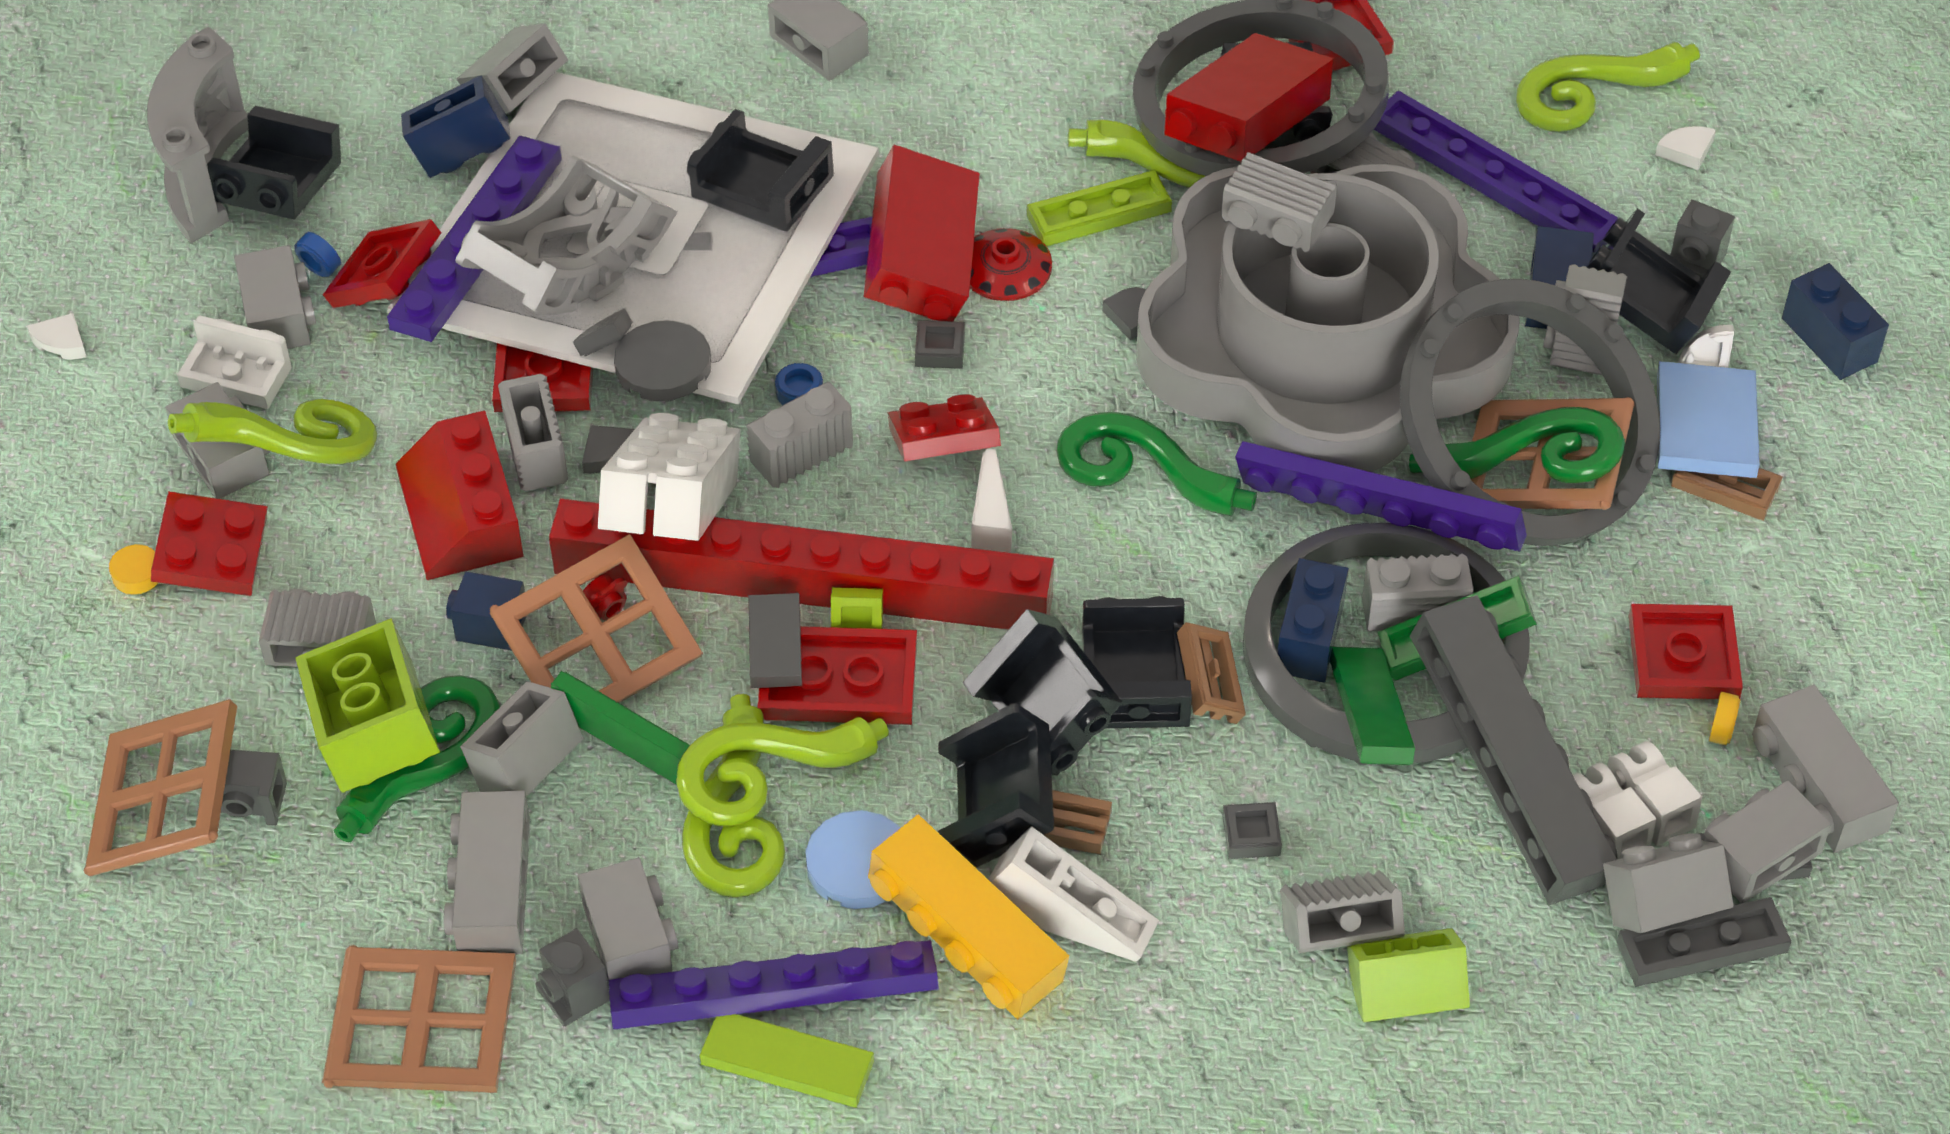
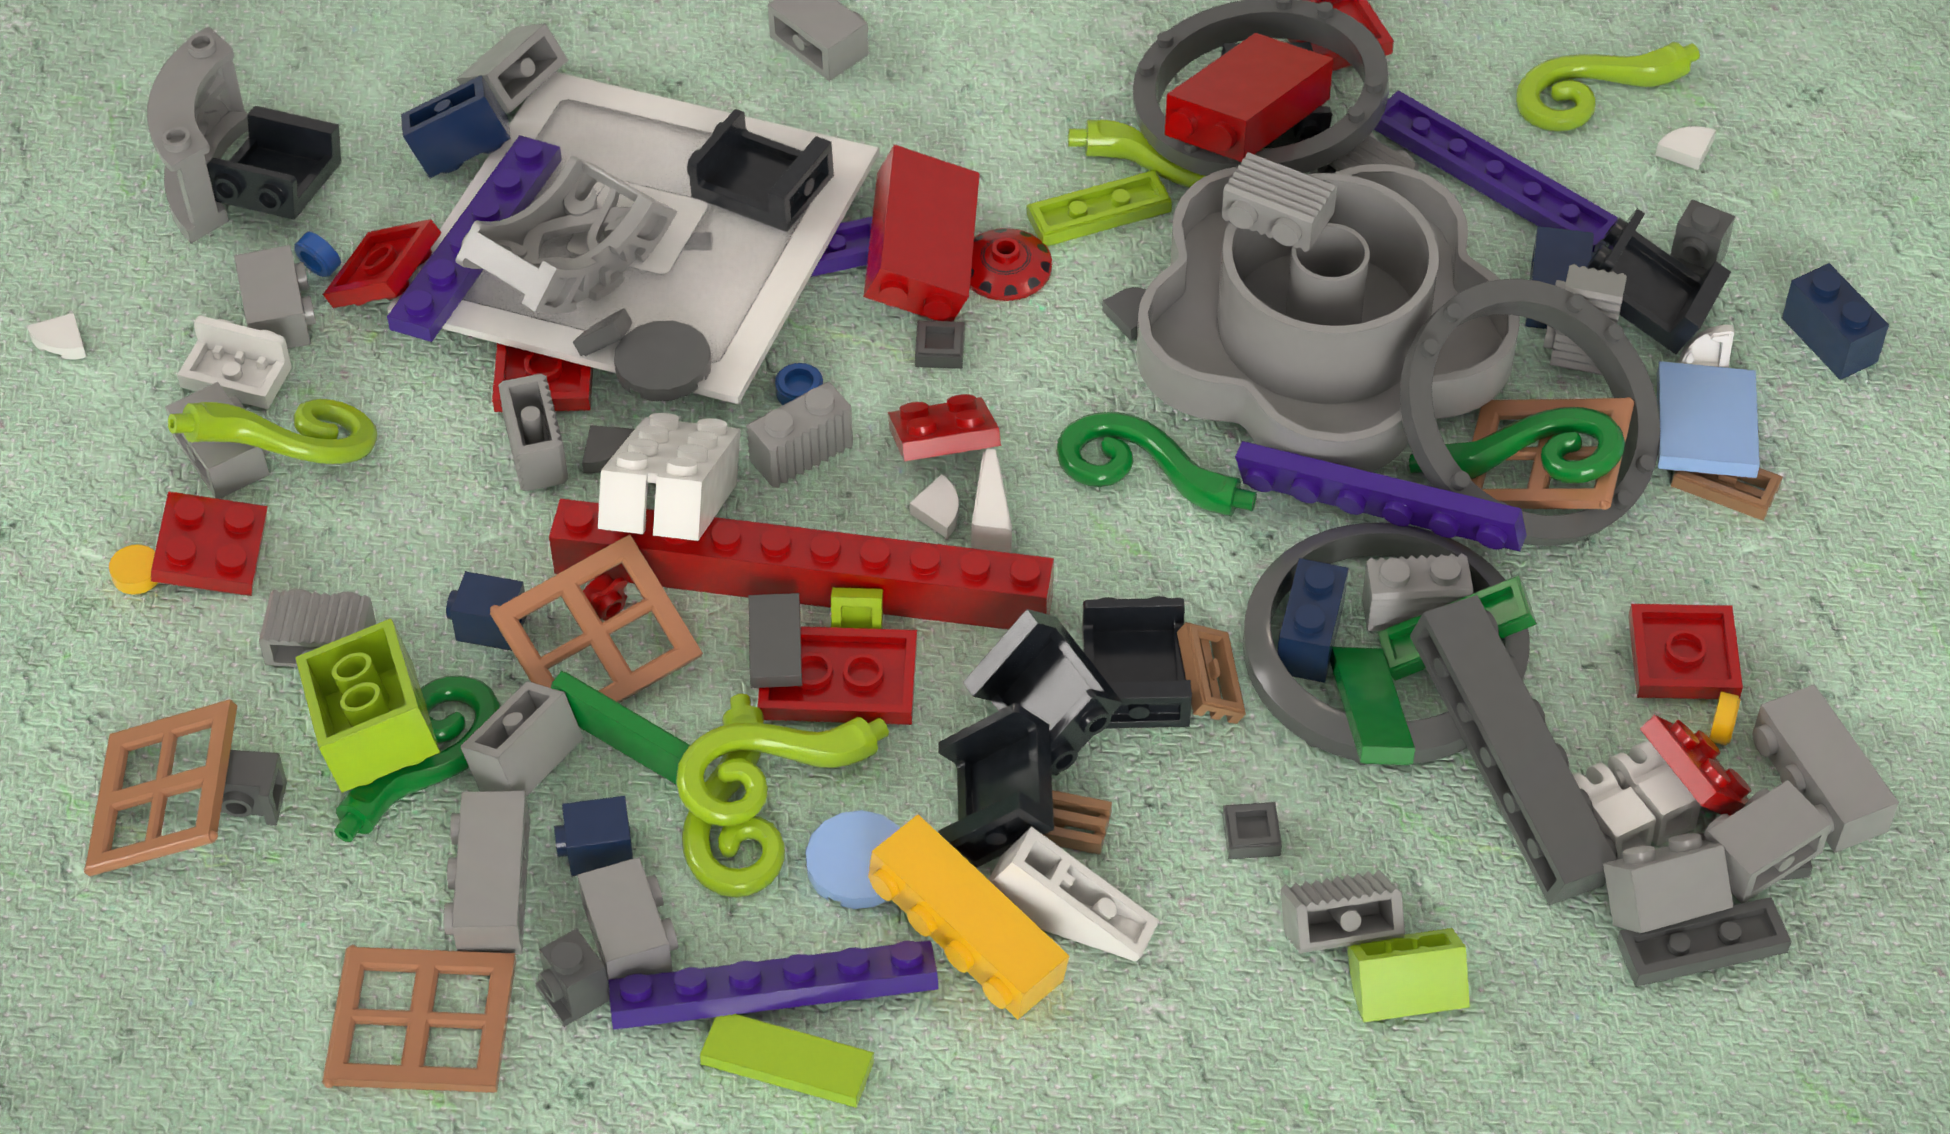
(459, 498): red slope -> none
(594, 834): none -> dark blue brick
(937, 506): none -> white tile
(1696, 765): none -> red plate

